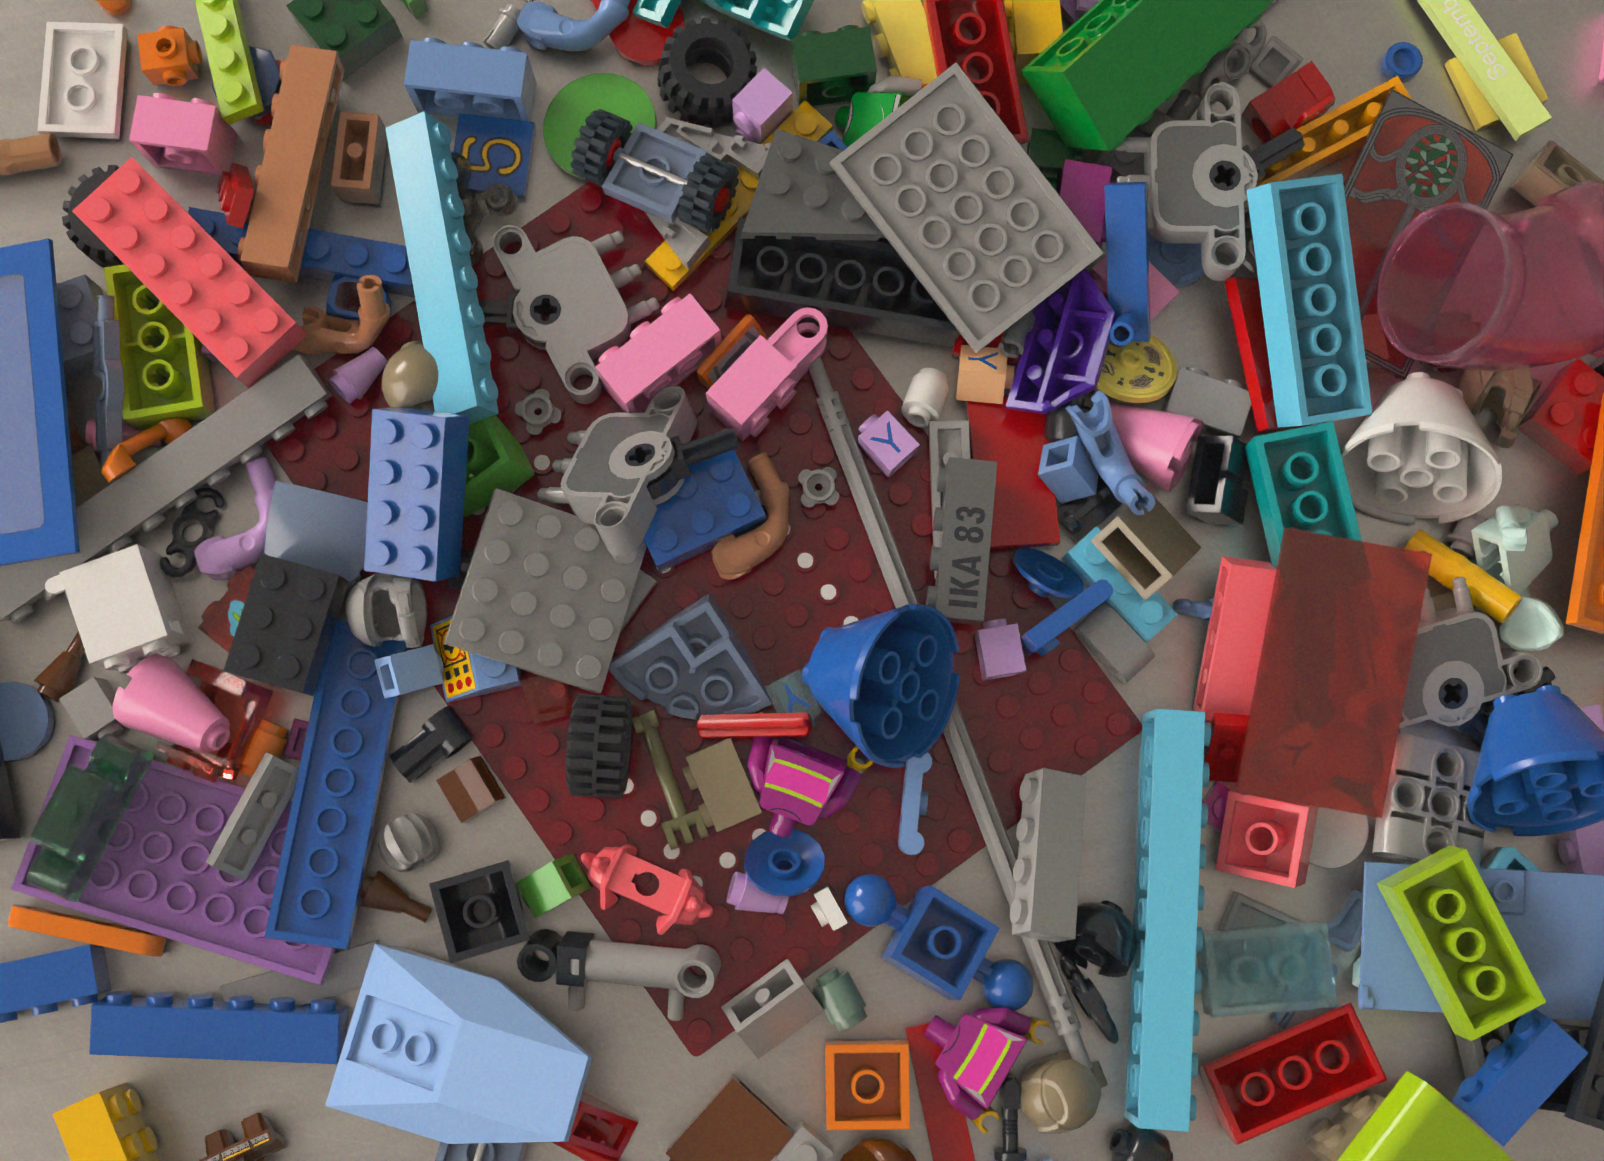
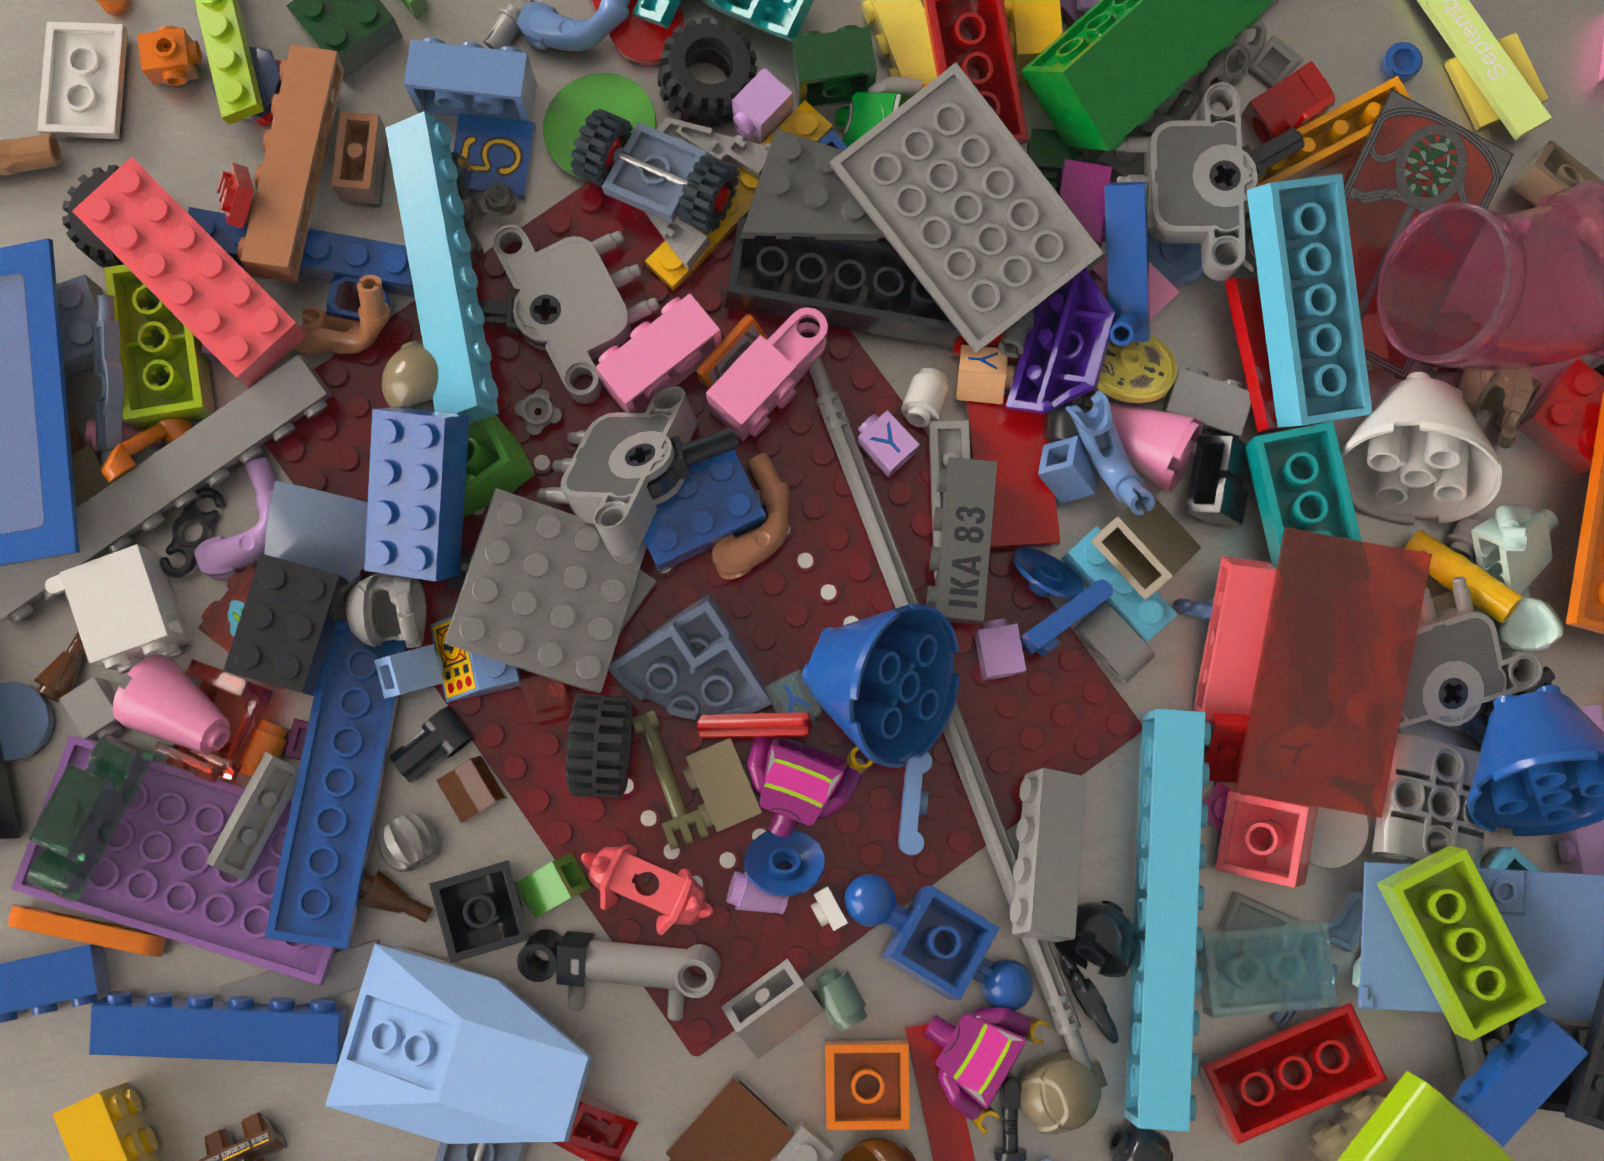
(182, 134): bright pink brick -> none
(357, 375): lavender cone -> none
(824, 477): light grey plate -> none
(1086, 513): black hinge -> none

